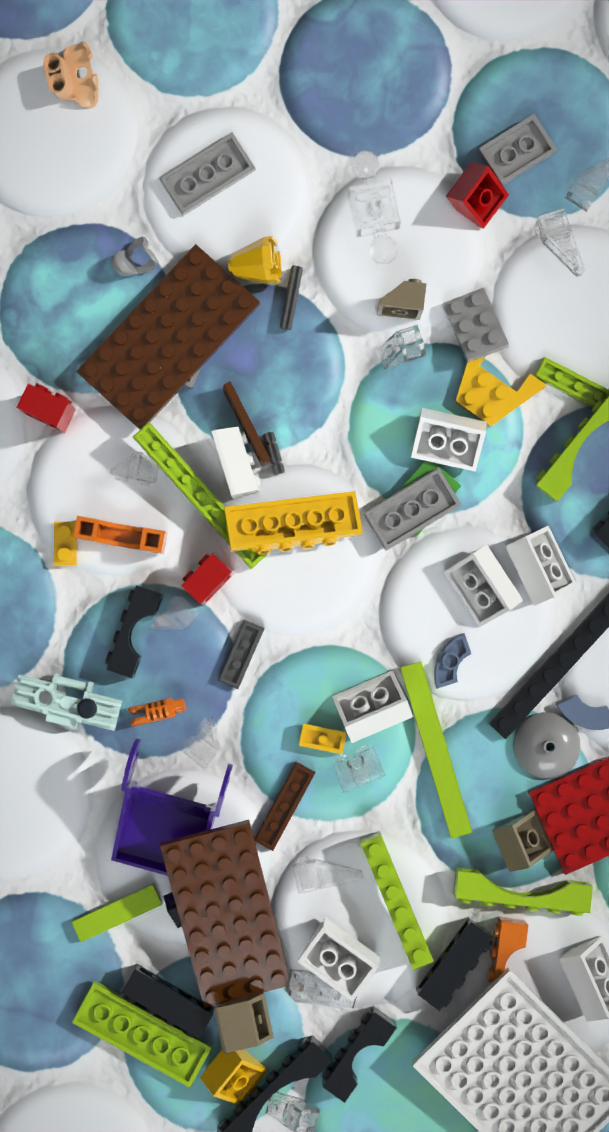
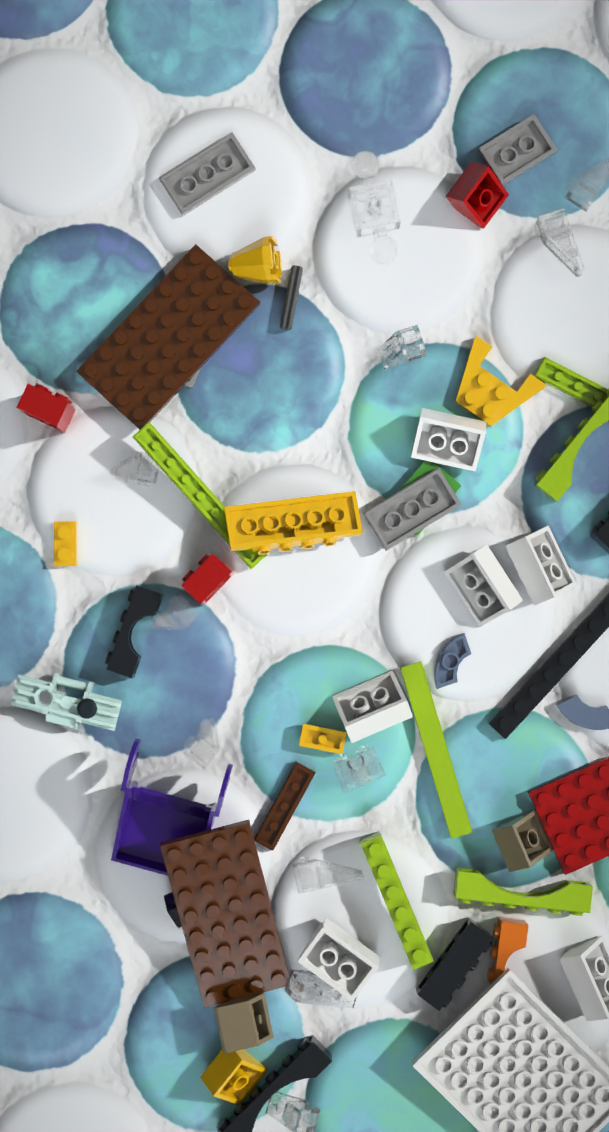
(81, 90): light nougat piece -> none
(117, 912): lime tile -> none
(120, 535): orange arch -> none
(123, 263): light grey piece -> none
(141, 1034): lime plate -> none
(157, 711): orange hinge -> none
(167, 1001): black brick -> none
(236, 462): white slope -> none
(241, 654): dark grey tile -> none
(246, 424): reddish brown tile -> none
(273, 453): dark grey axle -> none
(374, 1030): black arch -> none
(404, 301): dark tan slope -> none
(475, 325): light grey plate -> none
(531, 744): light grey dish -> none

